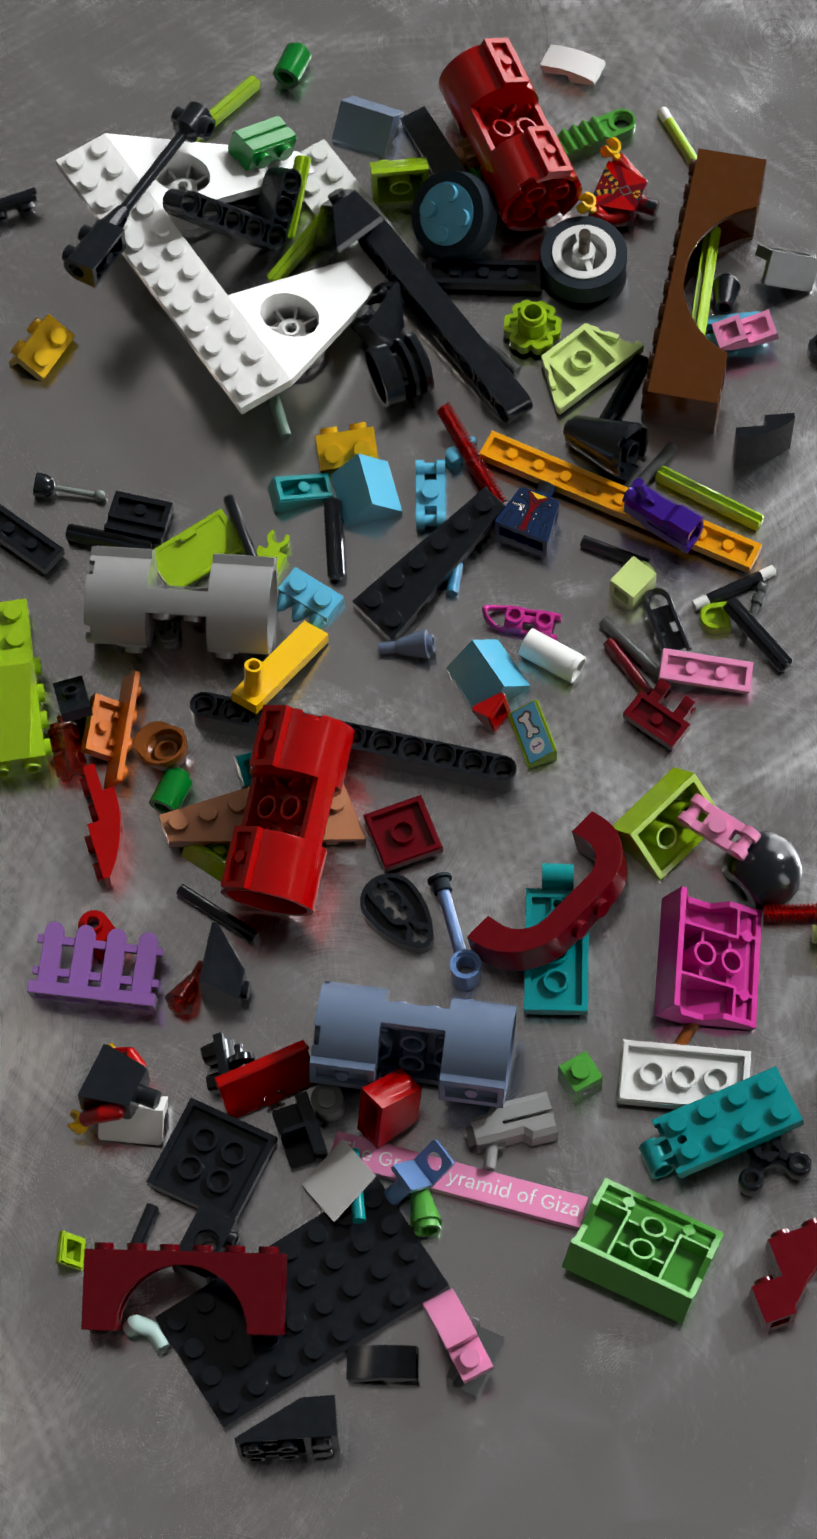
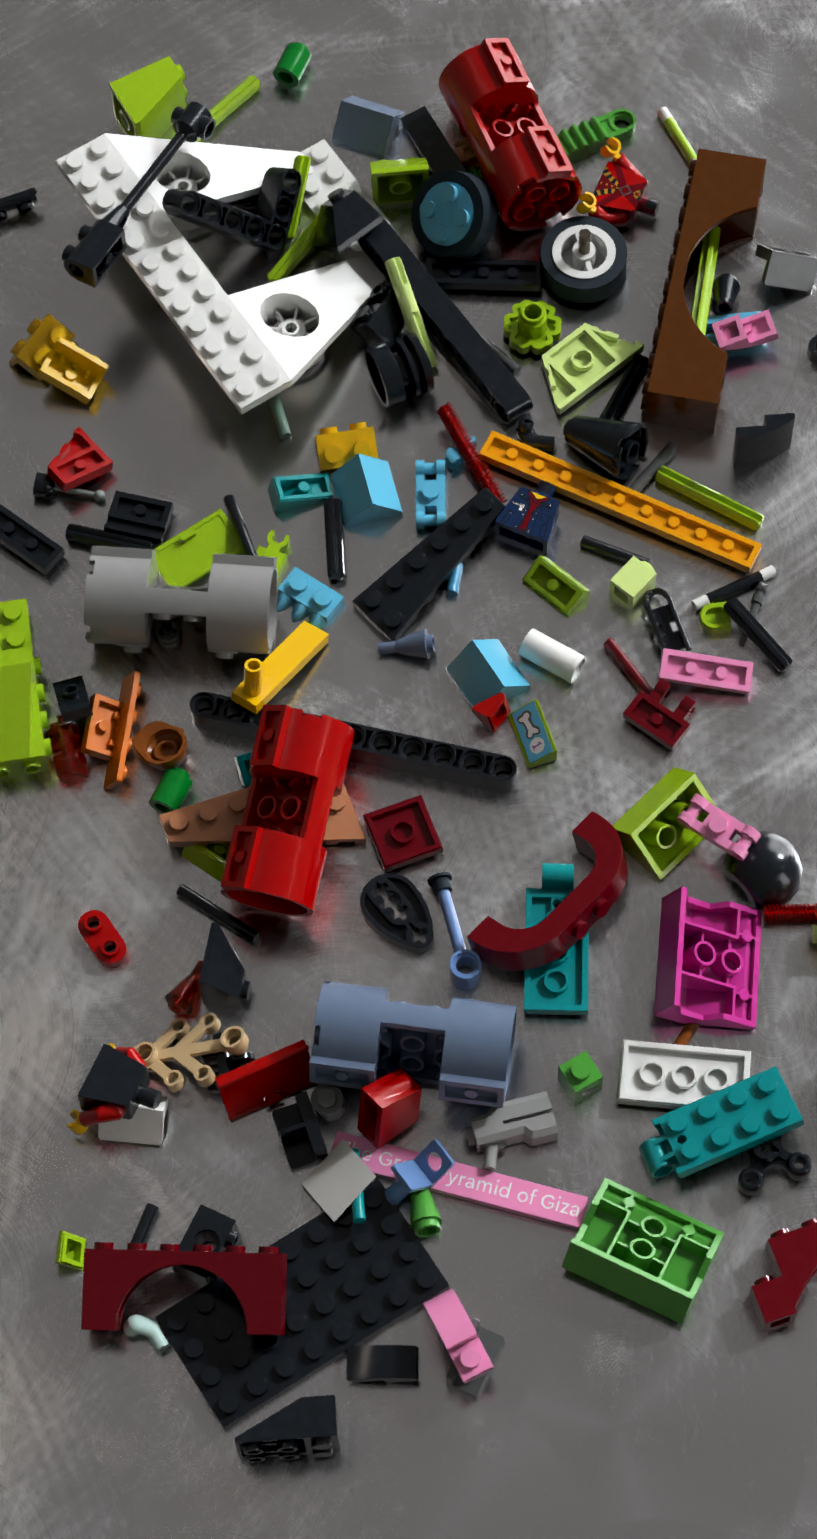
(73, 370): none -> yellow bracket
(78, 462): none -> red wing
(105, 829): red slope -> none
(111, 978): medium lavender fence -> none
(148, 98): none -> lime slope
(212, 1160): black plate -> none
(232, 1040): none -> tan plant
(262, 143): green brick -> none
(409, 305): none -> yellowish green axle
(517, 616): dark pink piece -> none
(531, 438): none -> black arm
(555, 584): none -> lime slope
(576, 64): white slope -> none
(630, 647): dark grey bar -> none
(663, 517): dark purple piece -> none

